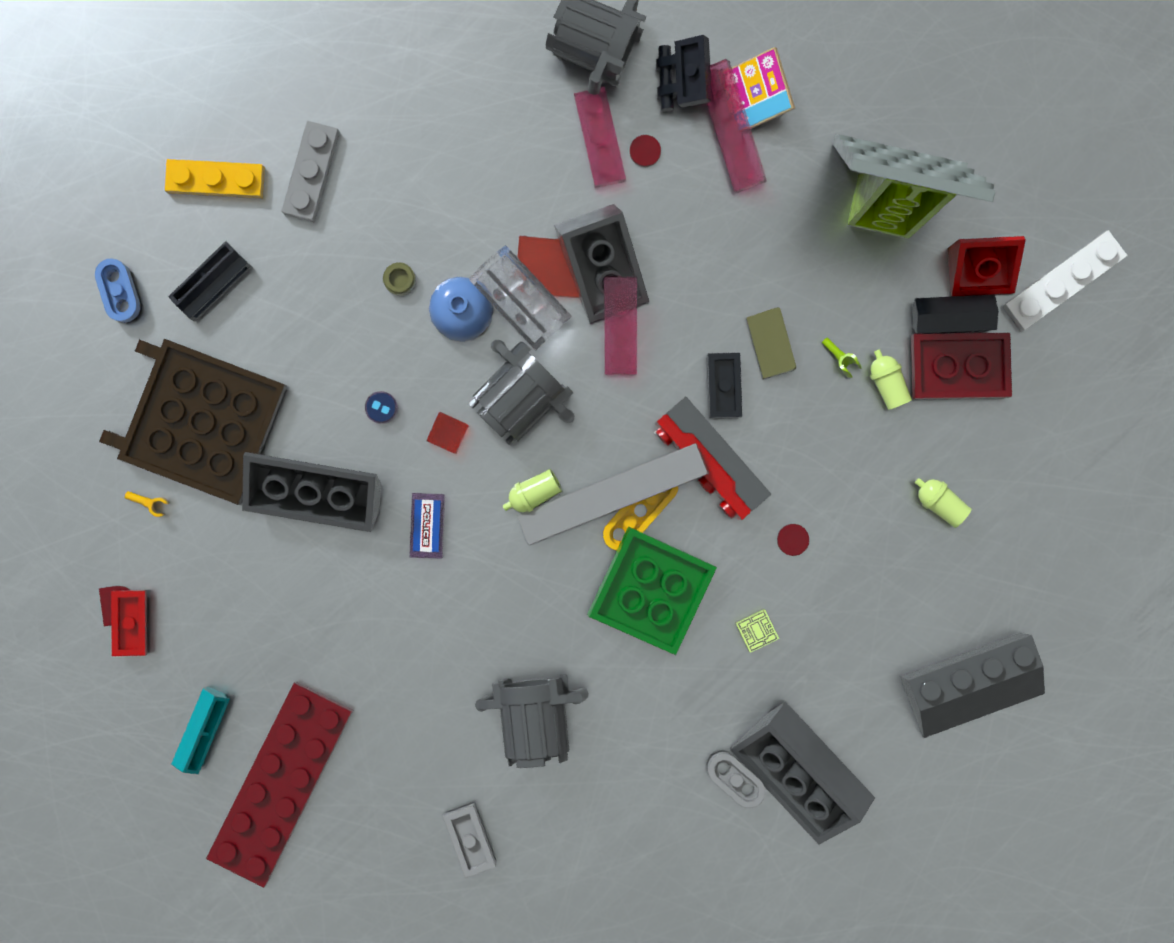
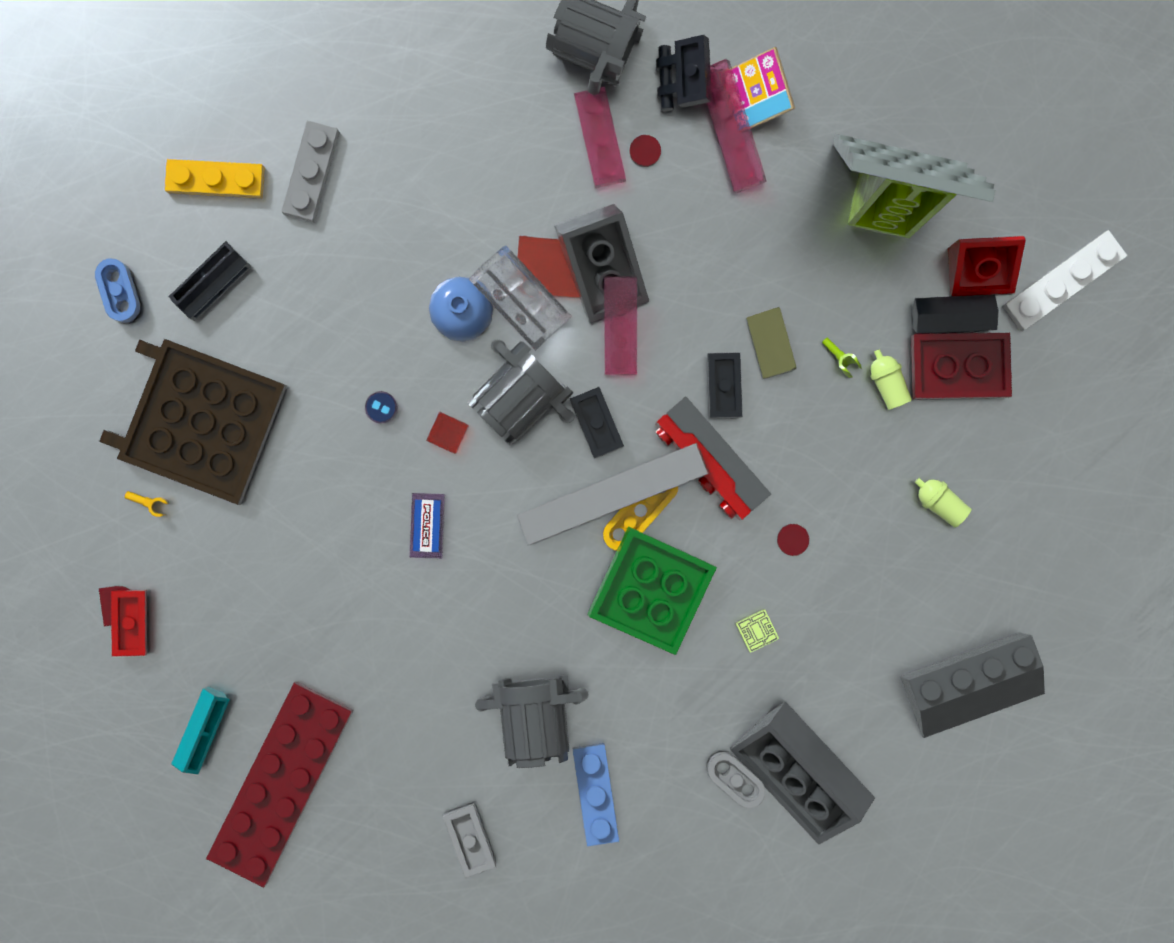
(310, 492): dark grey slope -> none
(399, 279): olive tile -> none
(533, 492): yellowish green piece -> none
(595, 794): none -> medium blue plate
(596, 422): none -> black plate

